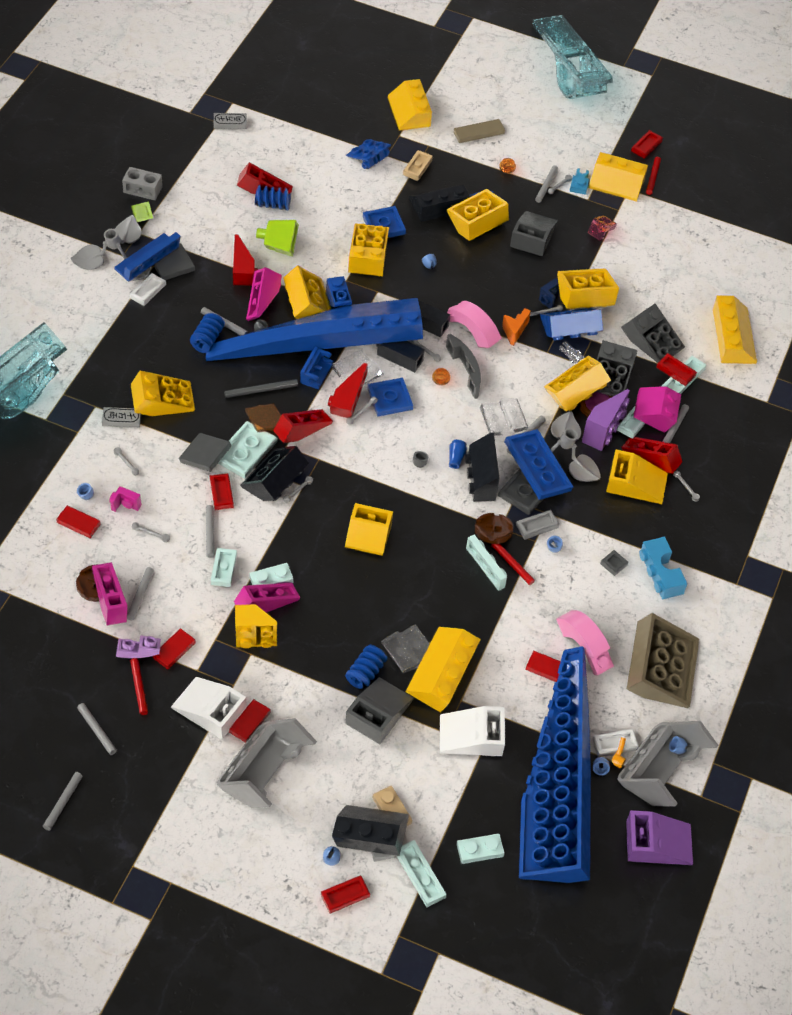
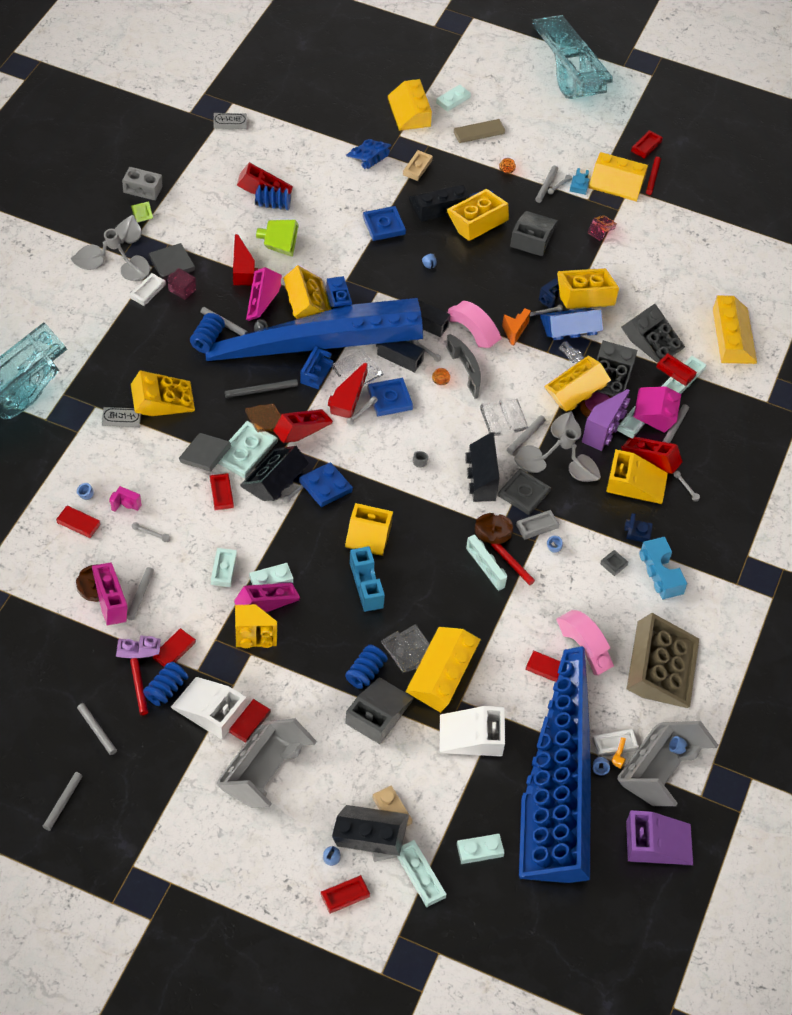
(117, 451): light grey hinge -> none
(148, 256): blue panel -> none
(164, 683): none -> blue piece
(181, 283): none -> clear pink brick
(209, 531): light grey bar -> none
(325, 484): none -> blue plate
(368, 249): yellow slope -> none
(368, 586): none -> dark azure arch
(453, 98): none -> light aqua plate
(456, 453): blue cone -> none
(538, 464): blue plate -> none
(637, 530): none -> dark blue bracket

